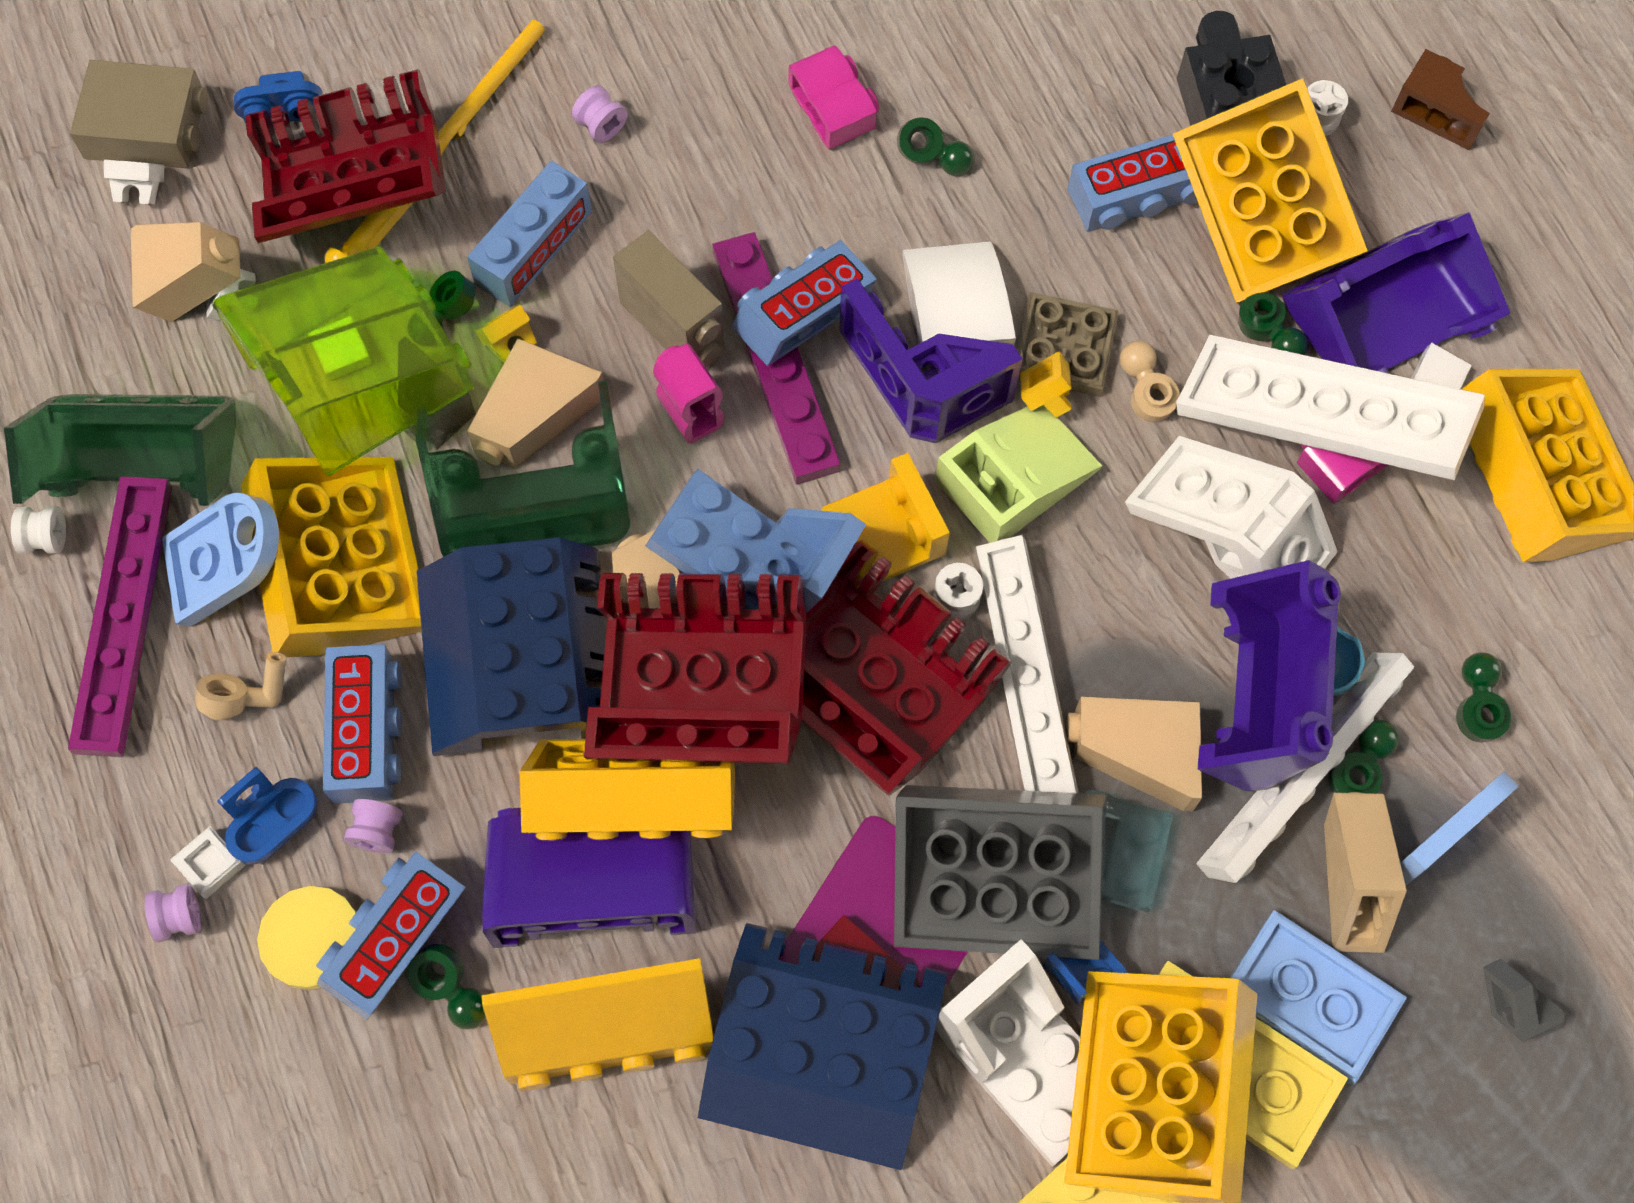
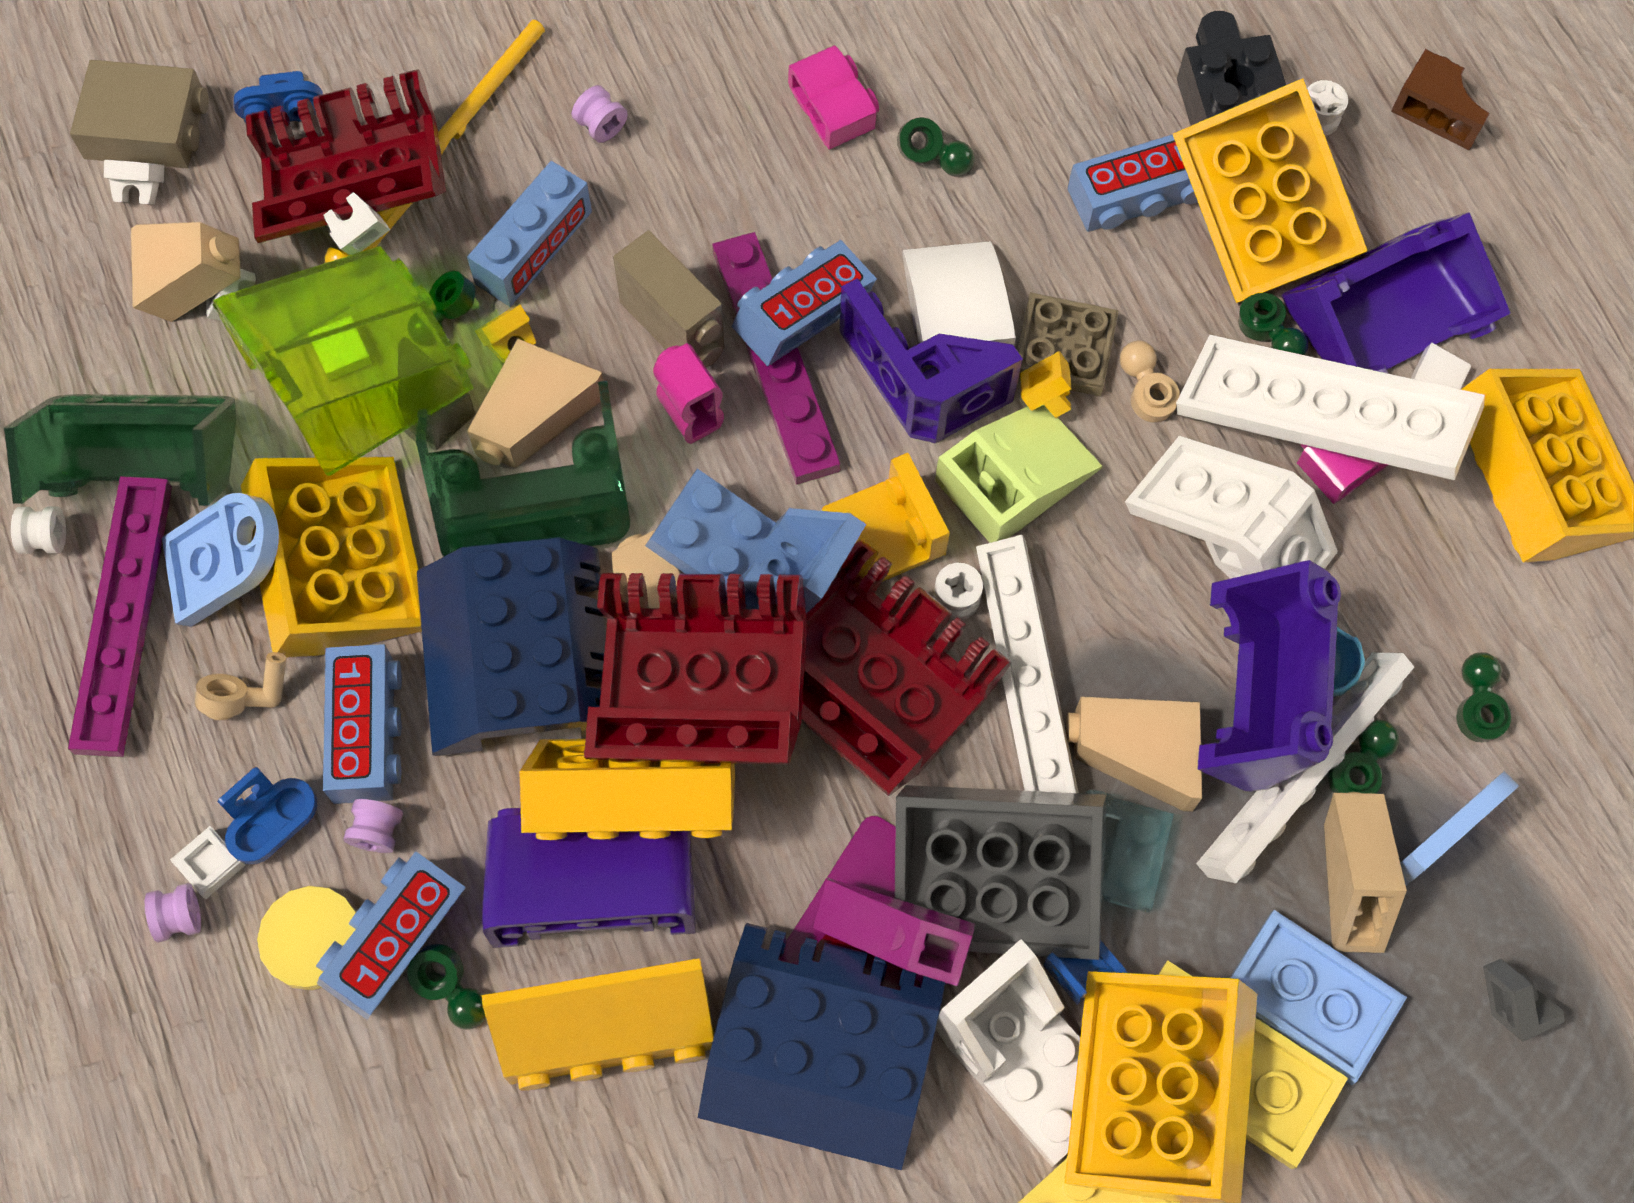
(360, 230): none -> white tile
(895, 930): none -> magenta slope

